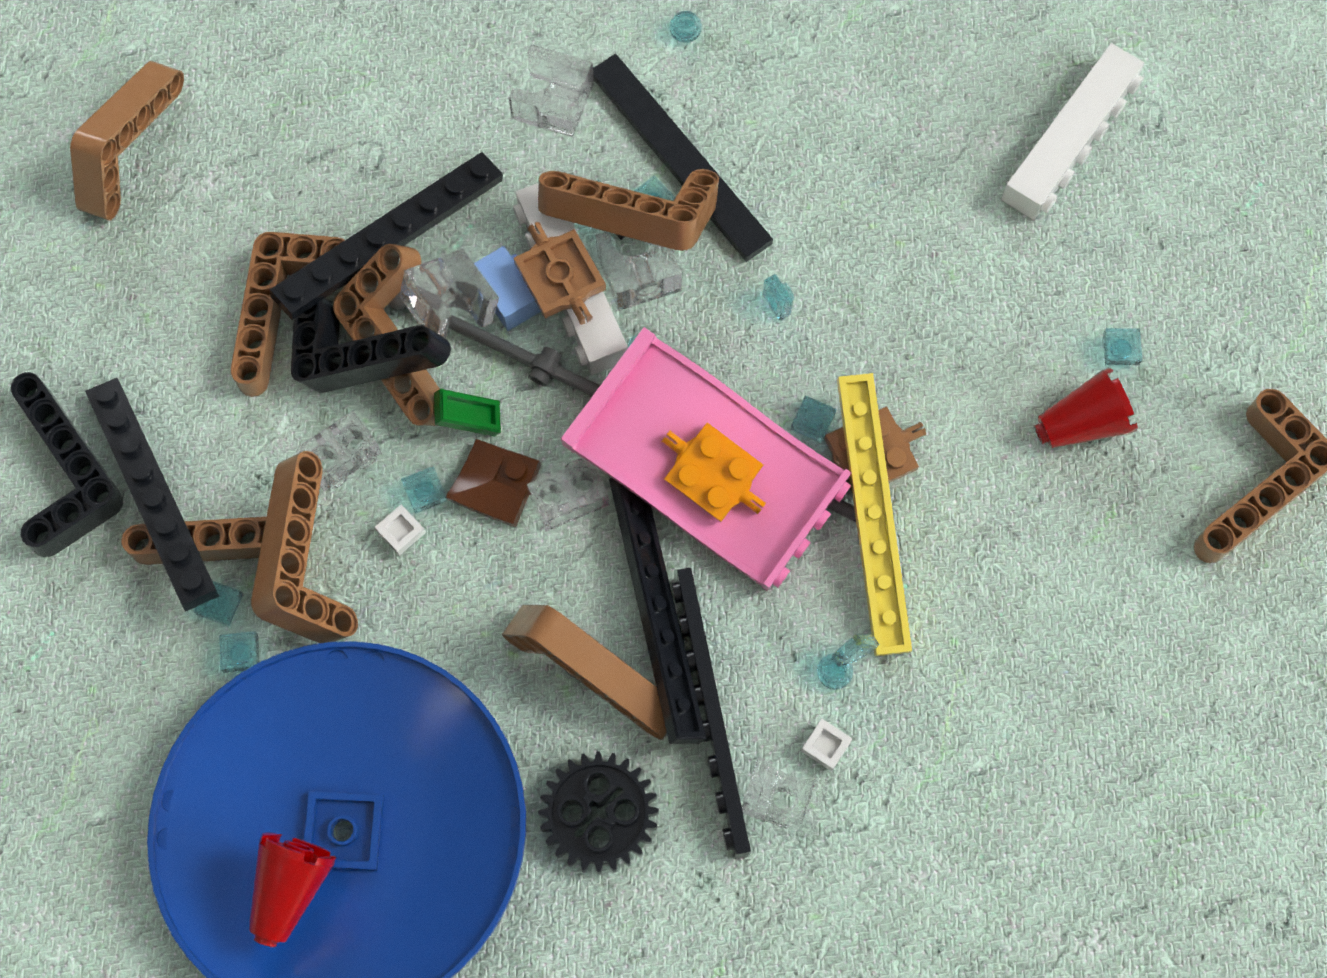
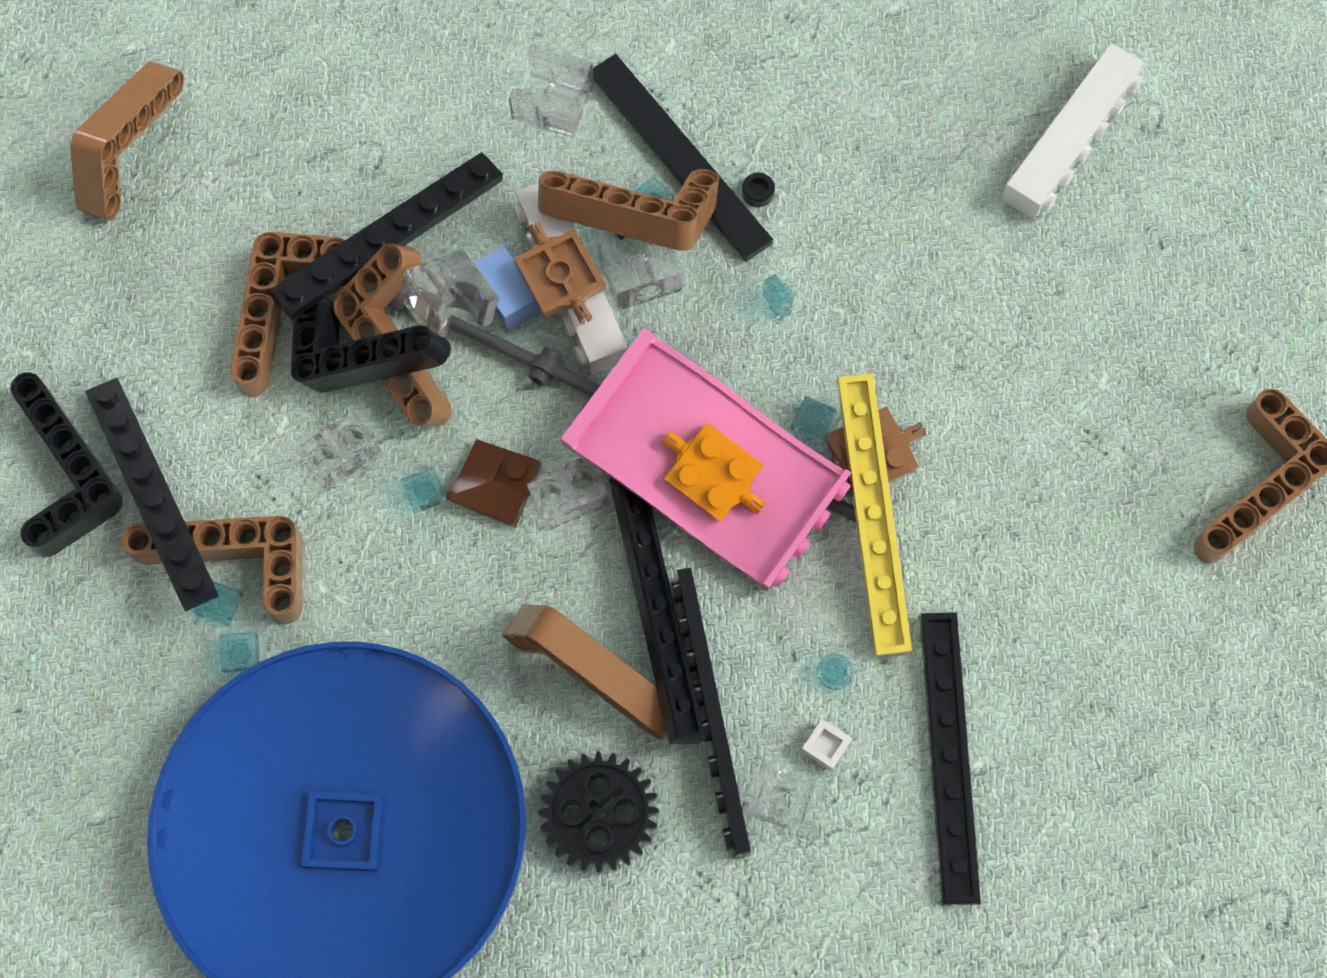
(283, 557): medium nougat beam -> none
(285, 885): red cone -> none
(400, 530): white plate -> none
(467, 412): green tile -> none
(685, 26): clear light blue plate -> none
(758, 189): none -> black tile
(855, 649): clear light blue tile -> none
(949, 760): none -> black tile
(1088, 413): red cone -> none
(1122, 346): clear light blue plate -> none

